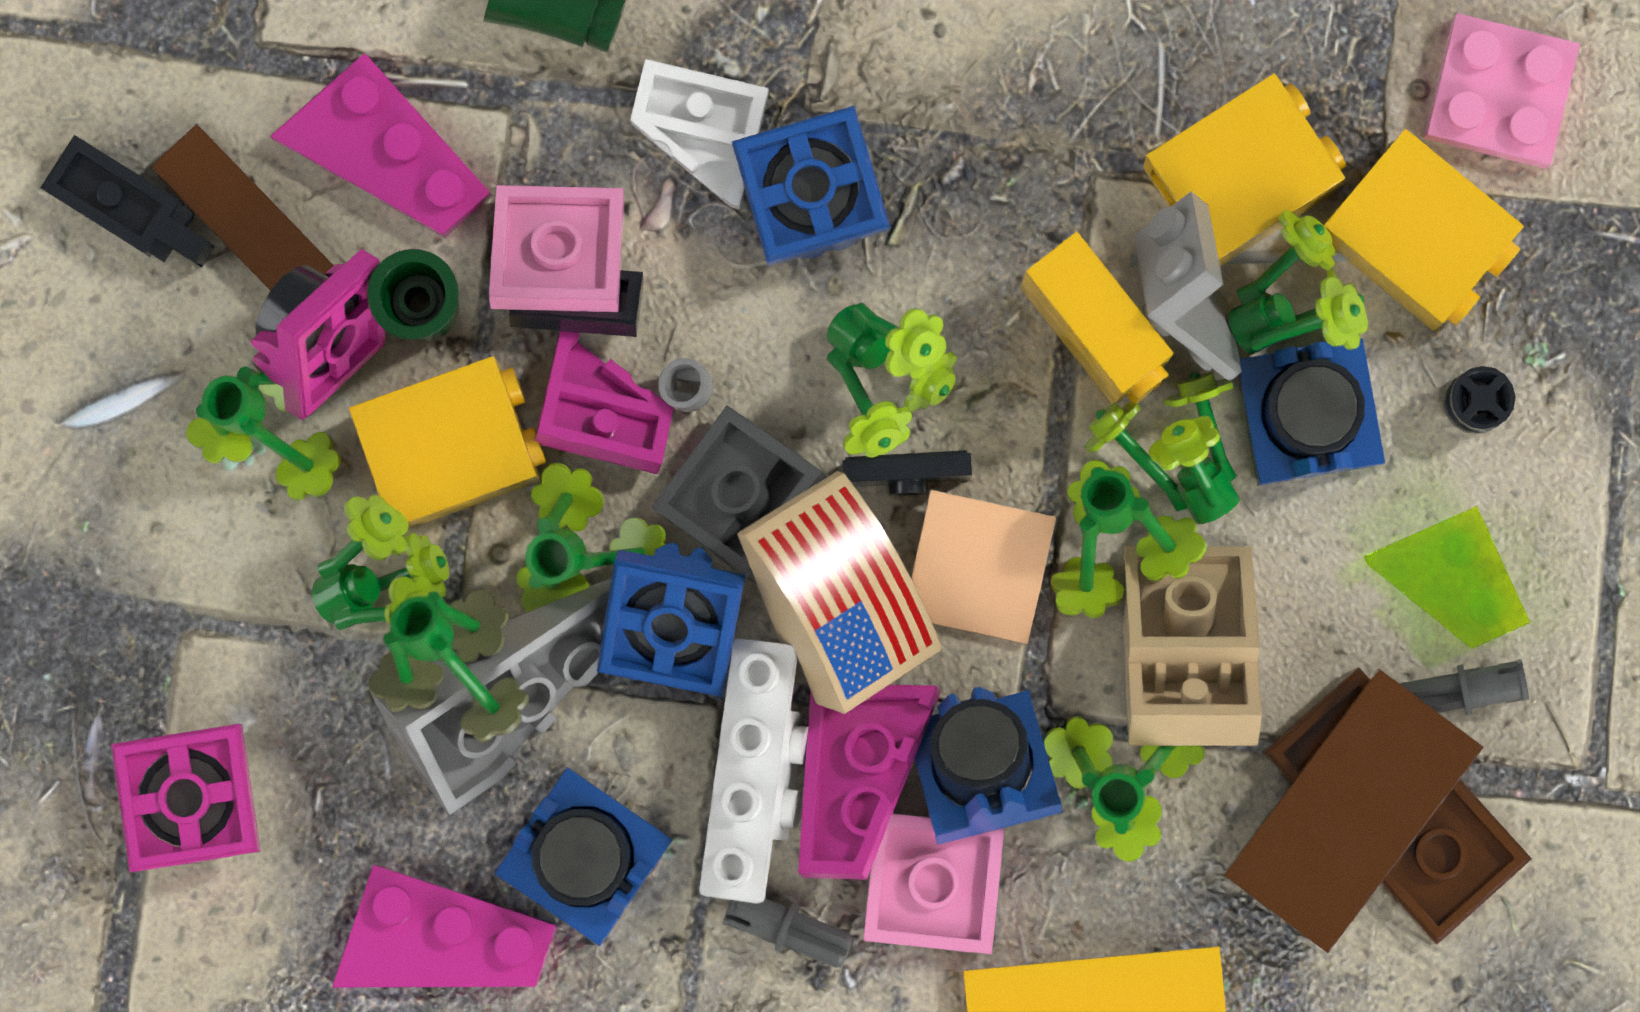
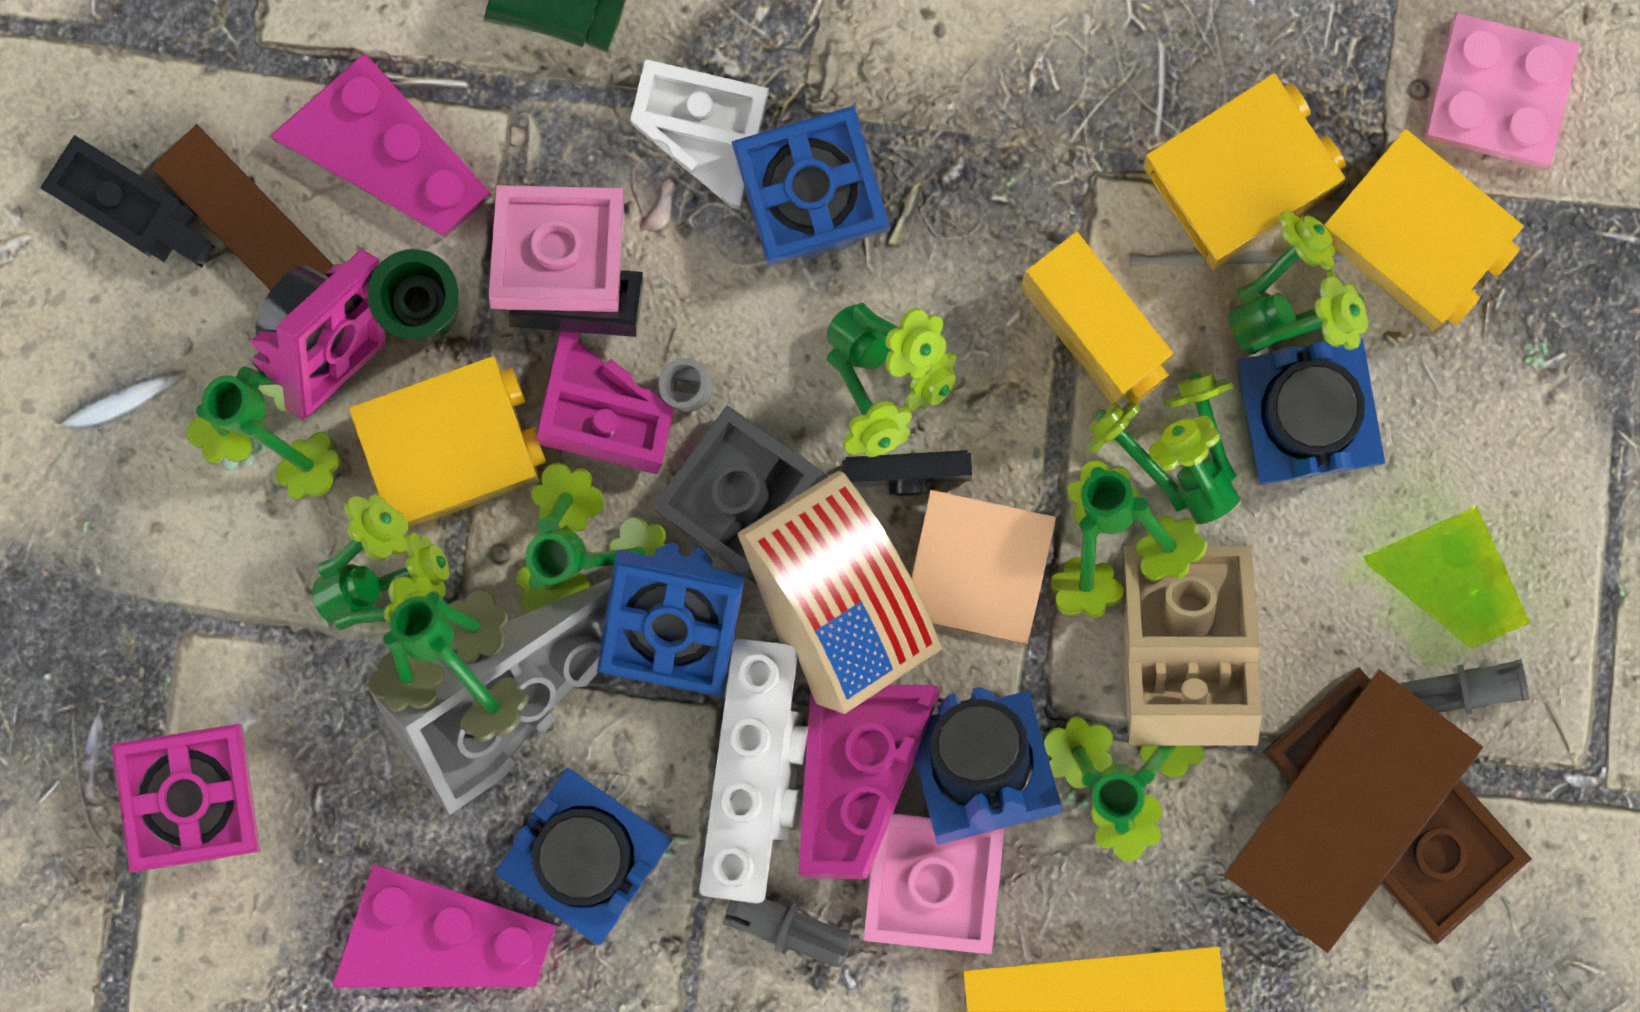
(1182, 283): light grey bracket -> none
(1488, 391): black wheel -> none

